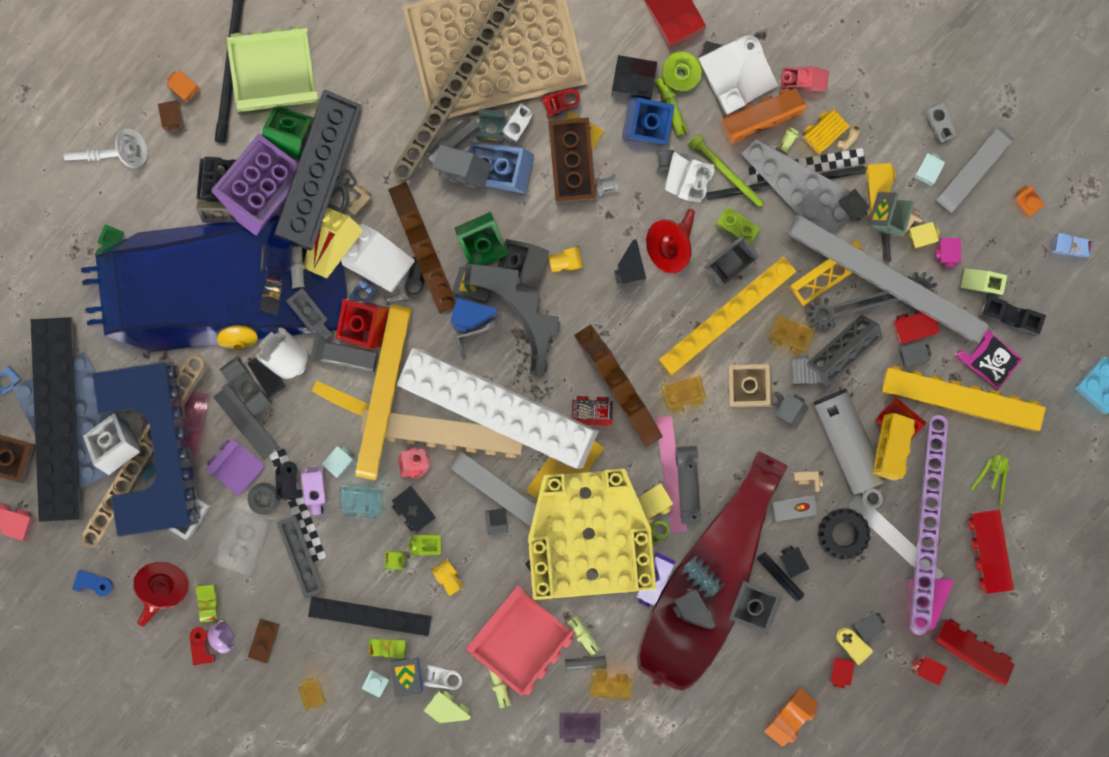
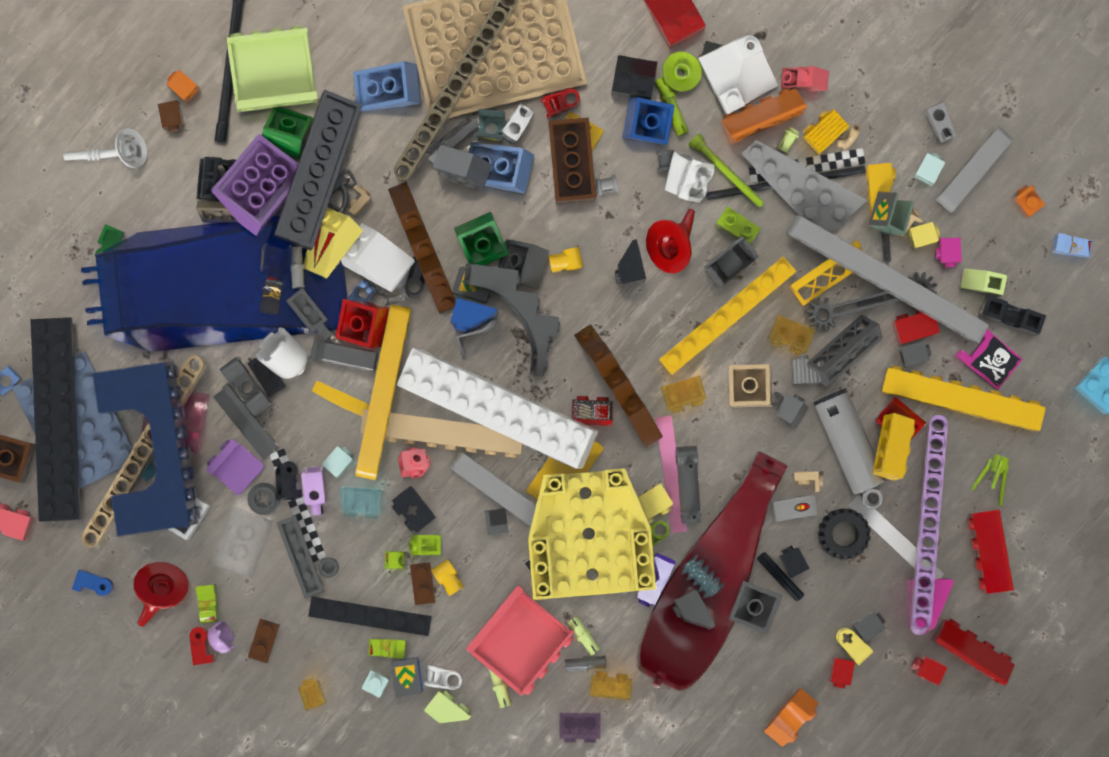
(111, 443): white brick -> none
(237, 337): yellow dish -> none
(328, 567): none -> dark grey tile
(387, 86): none -> medium blue slope
(422, 583): none -> reddish brown plate
(854, 205): pearl dark grey bracket -> none

